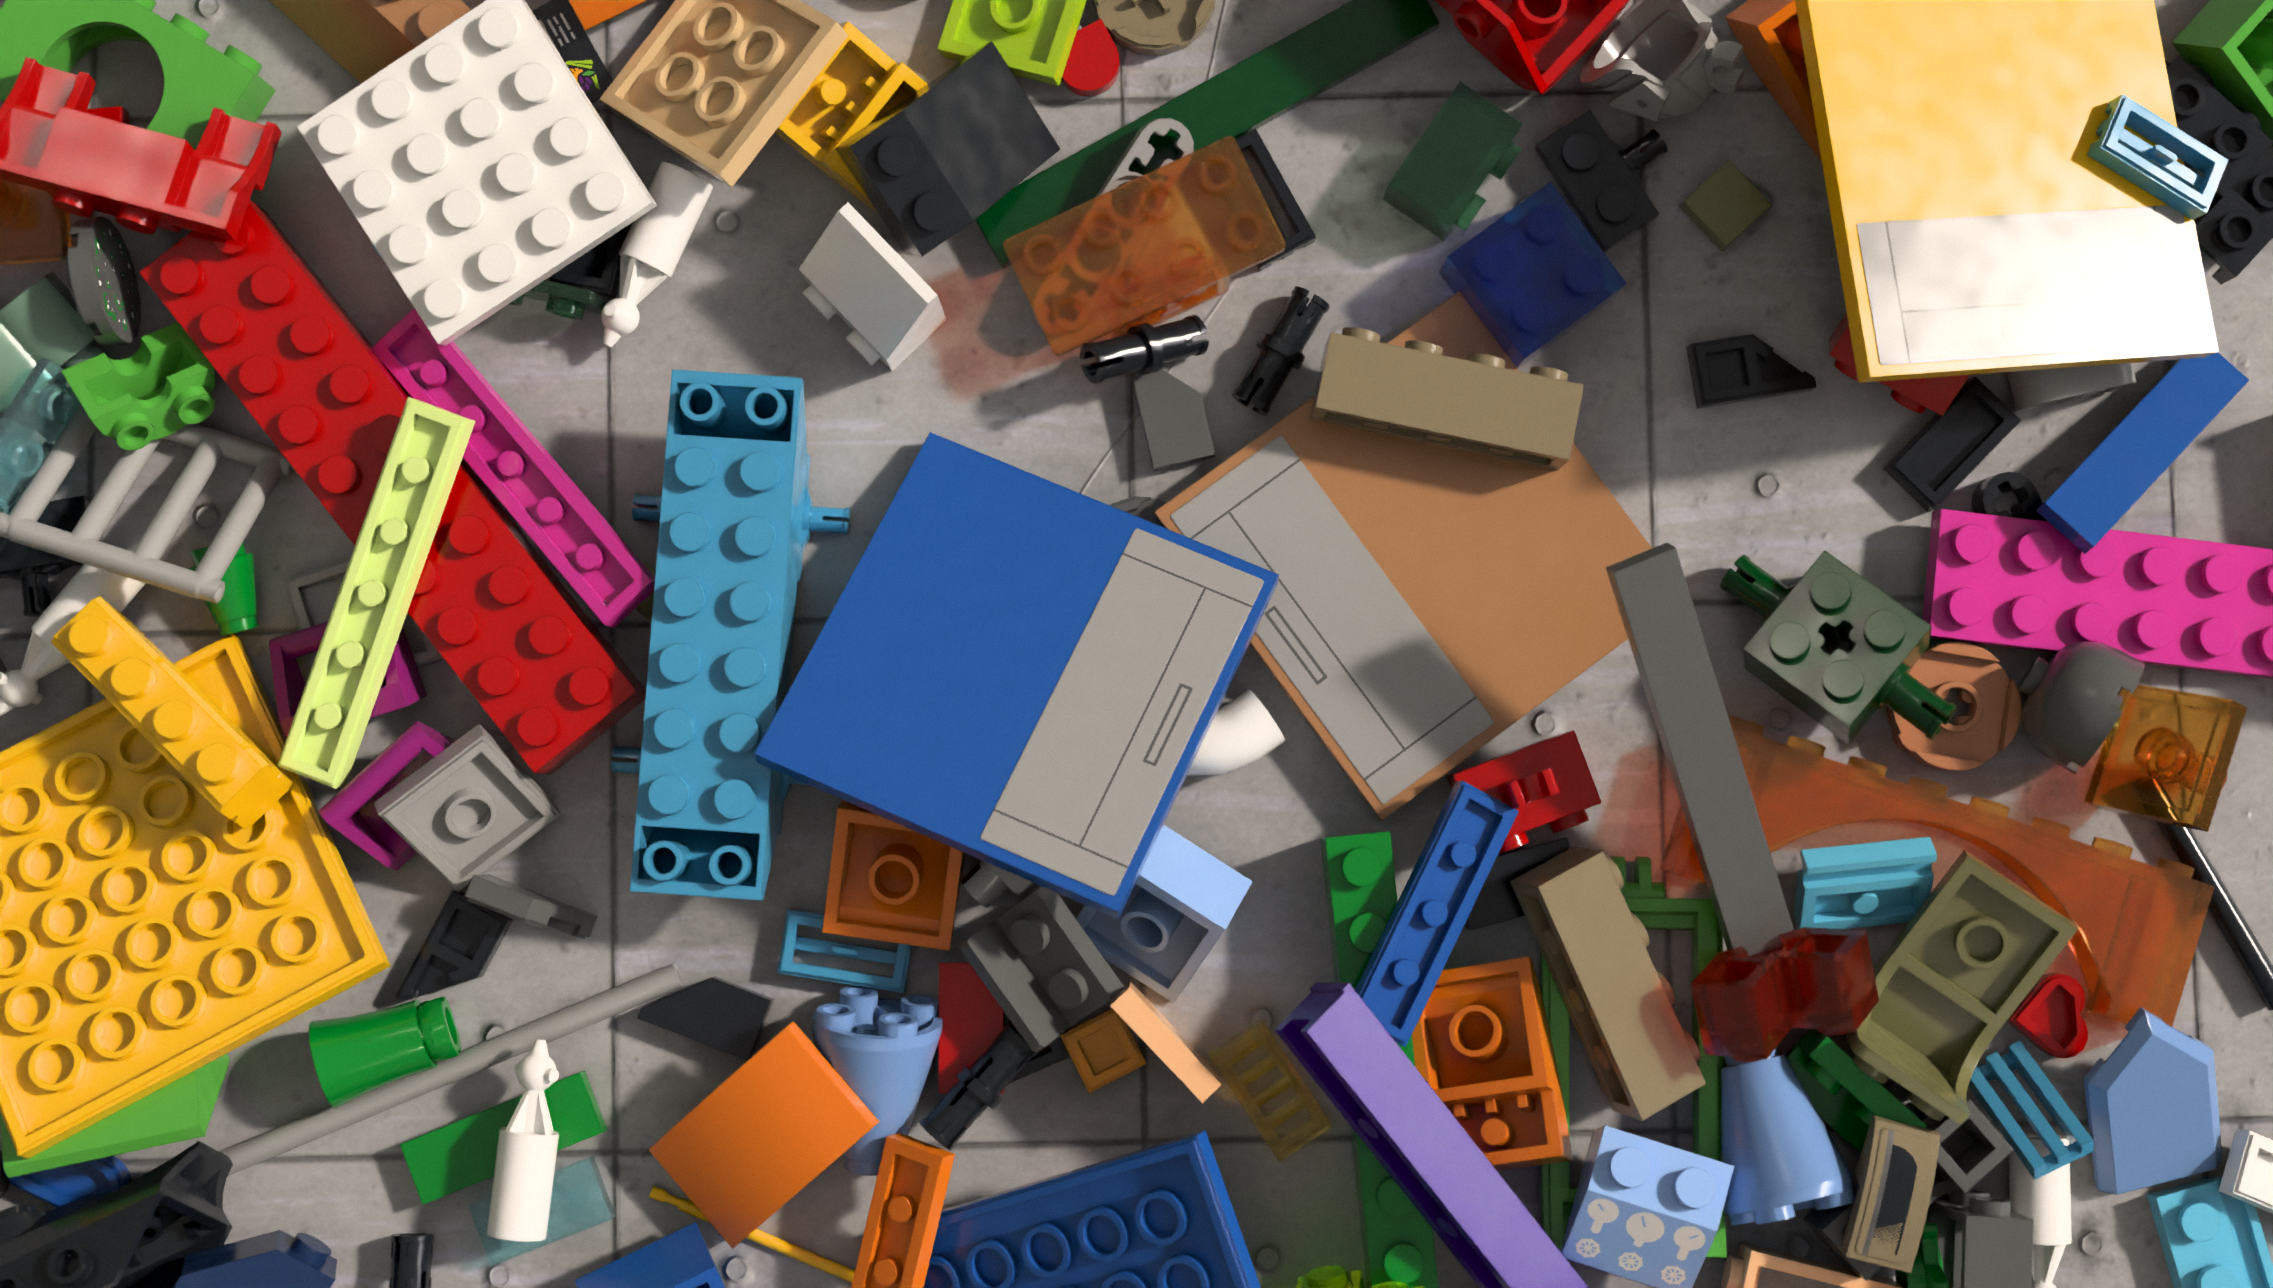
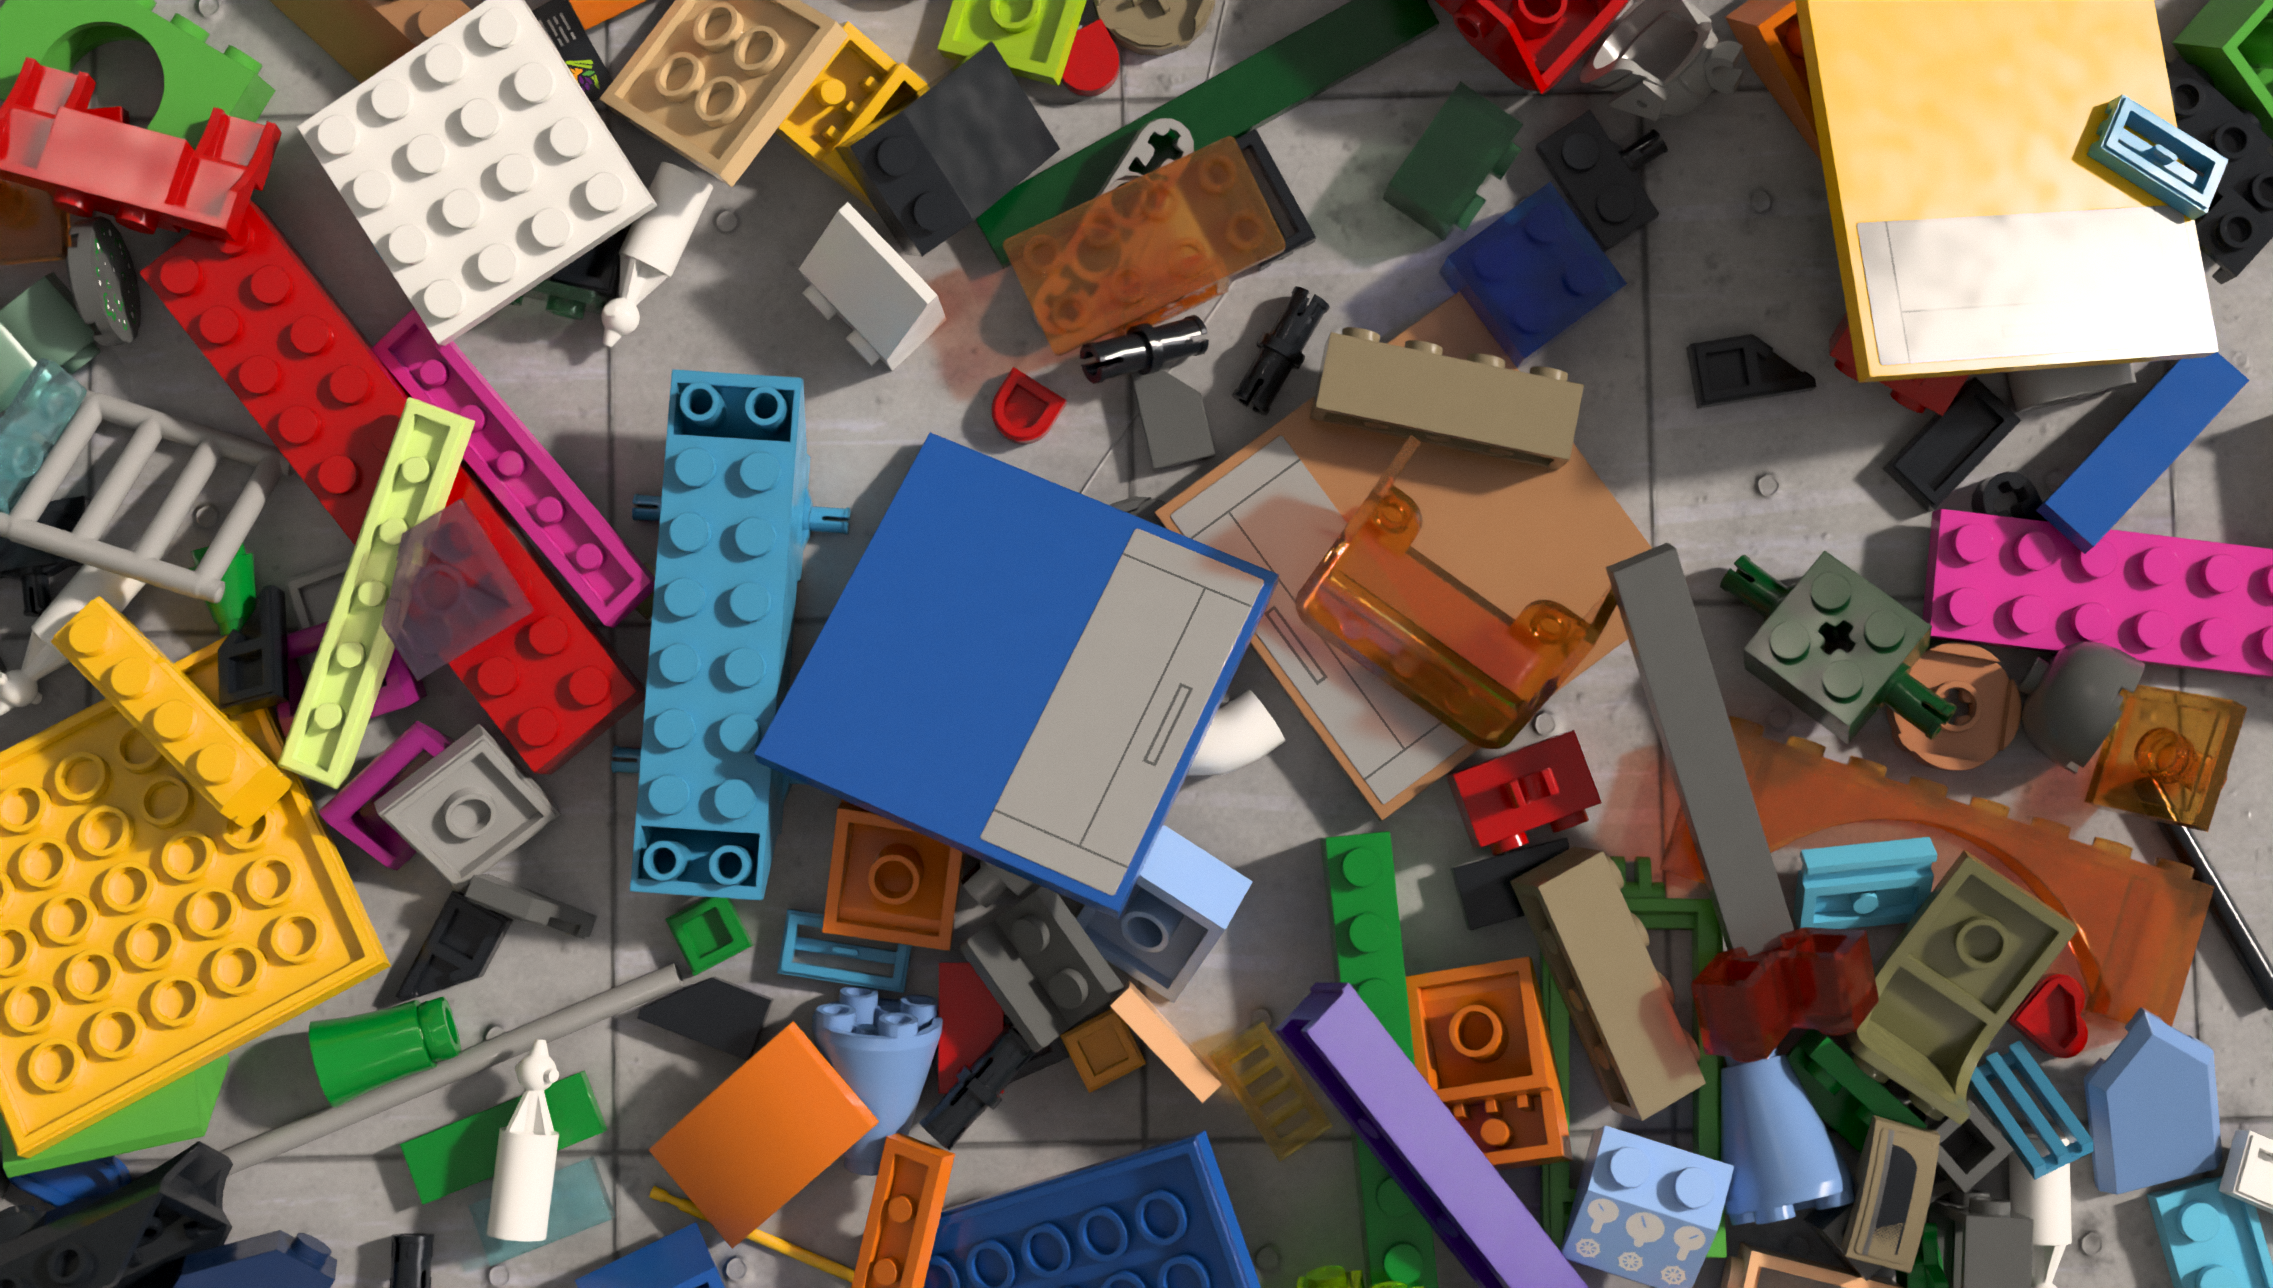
(149, 392): bright green cylinder -> none
(256, 658): none -> black tile
(449, 591): none -> plate
(709, 933): none -> green tile
(1025, 408): none -> red tile
(1433, 631): none -> clear orange windscreen
(1434, 908): blue tile -> none
(1725, 205): olive tile -> none

